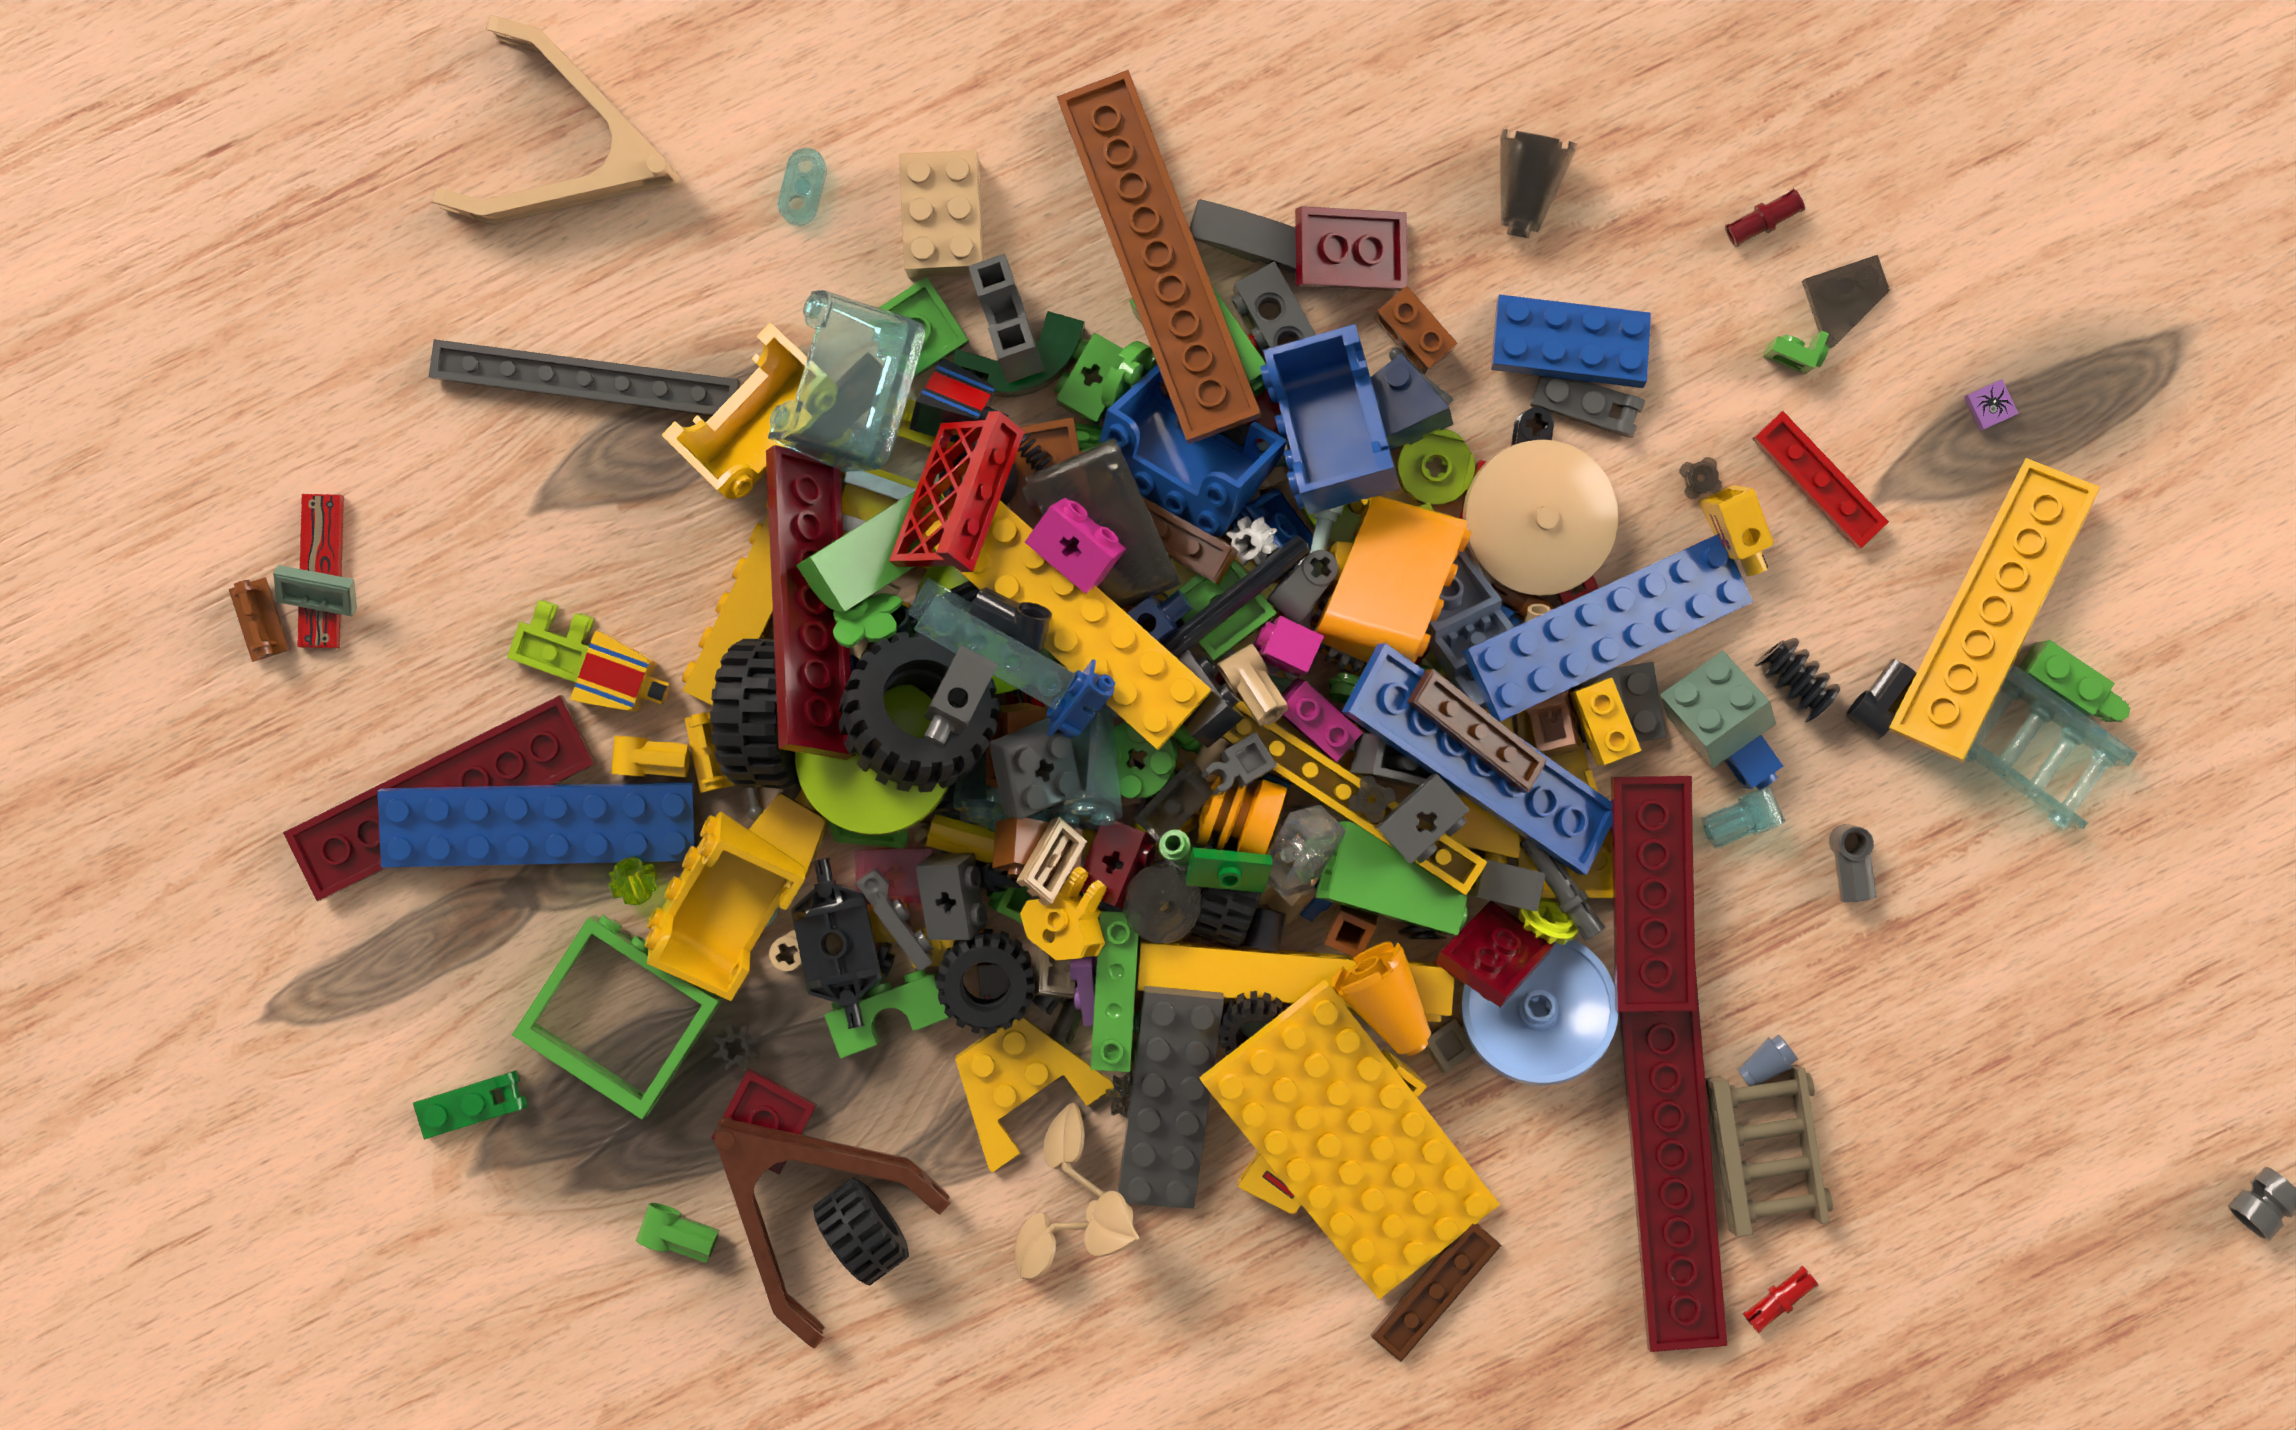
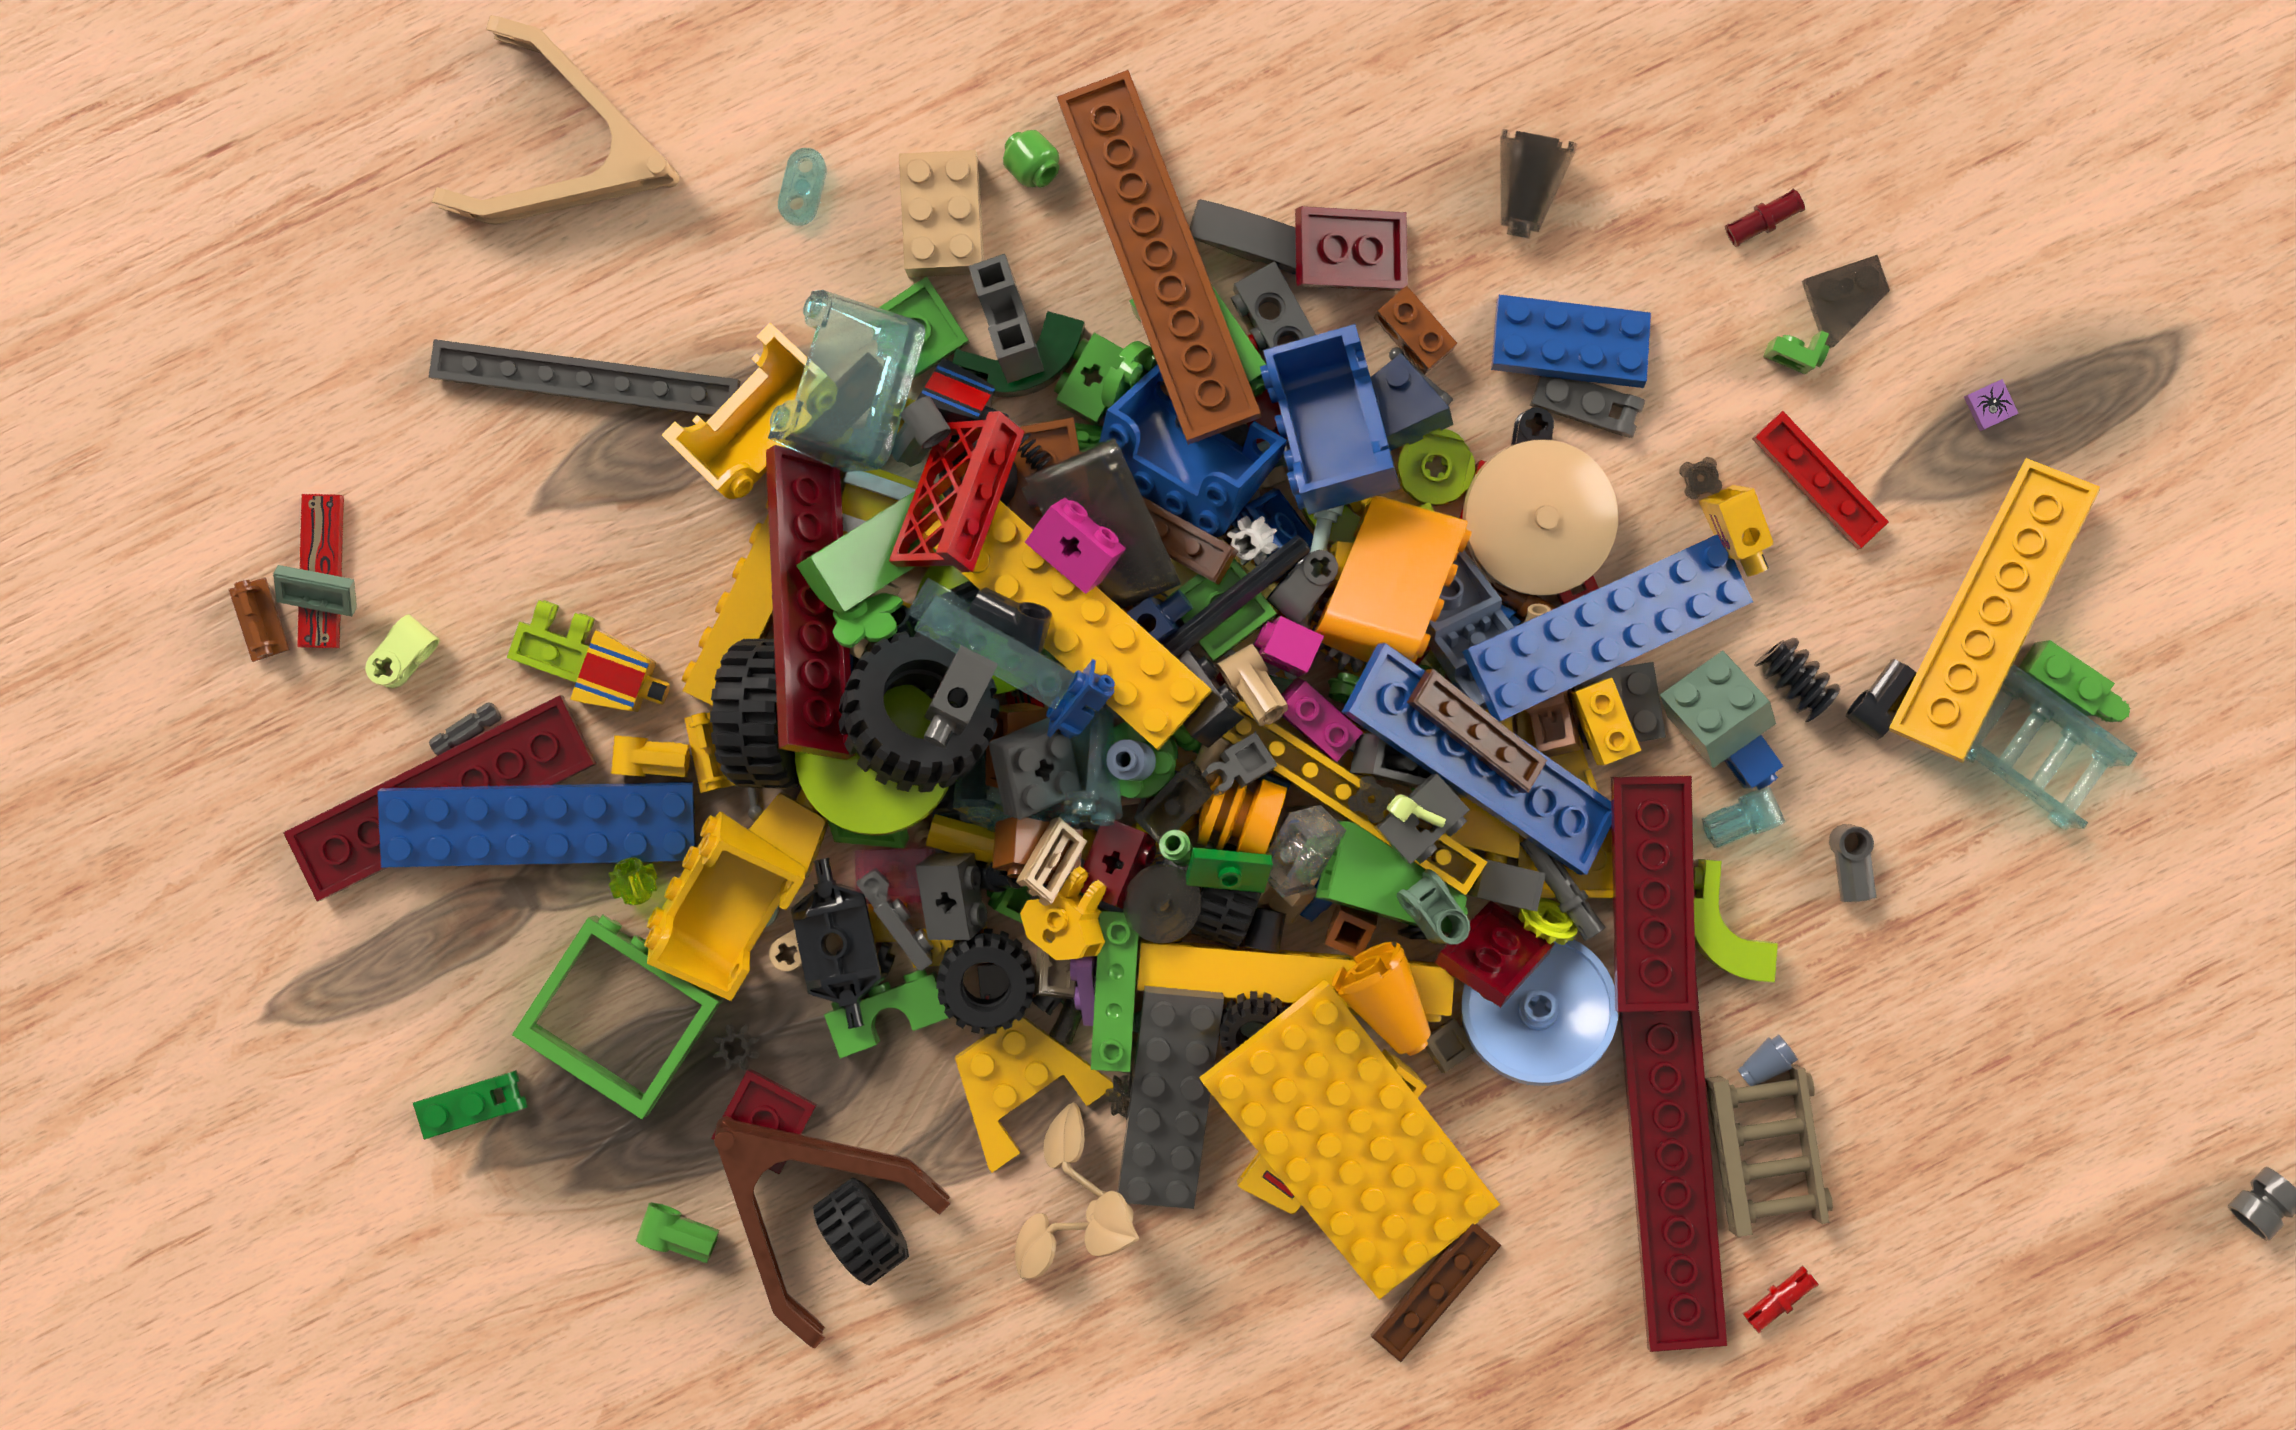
(405, 649): none -> yellowish green piece
(465, 728): none -> dark grey axle
(921, 431): none -> dark grey piece
(1031, 158): none -> bright green head
(1141, 764): none -> sand blue brick
(1403, 807): none -> yellowish green hand
(1429, 904): none -> sand green piece
(1716, 942): none -> lime arch

